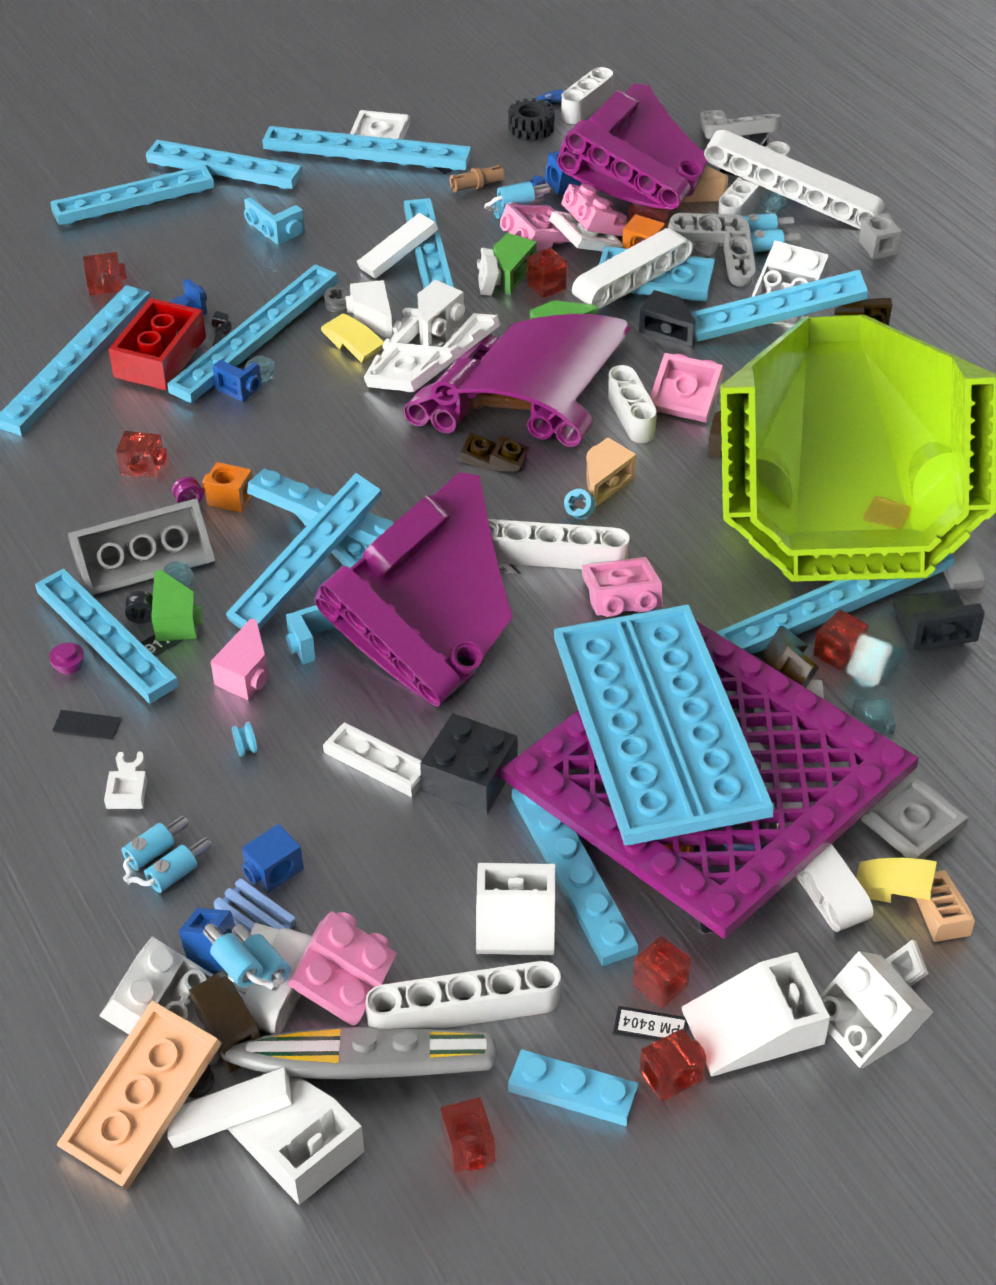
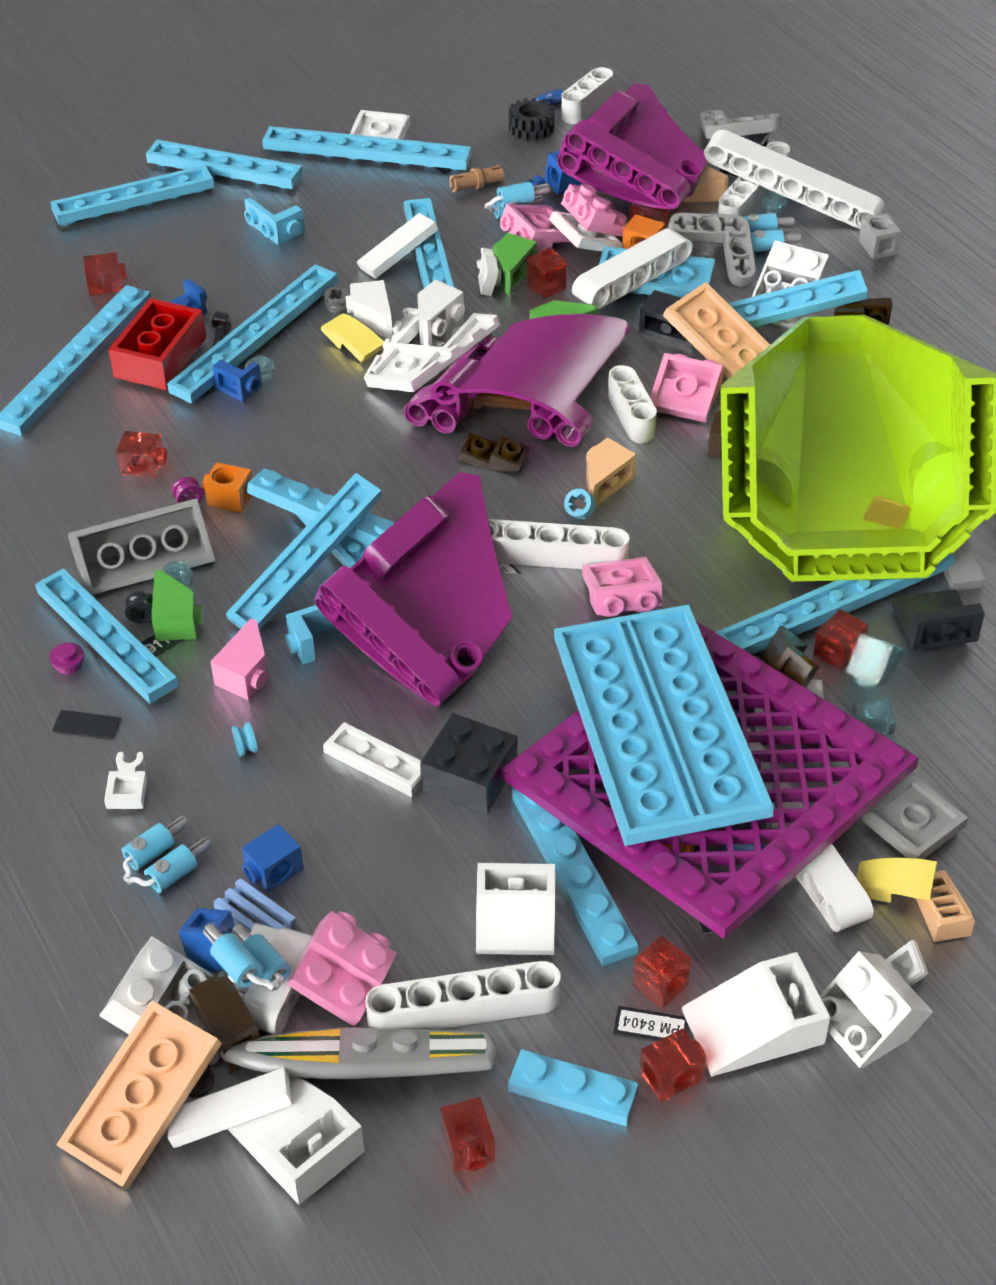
(715, 329): none -> light nougat plate

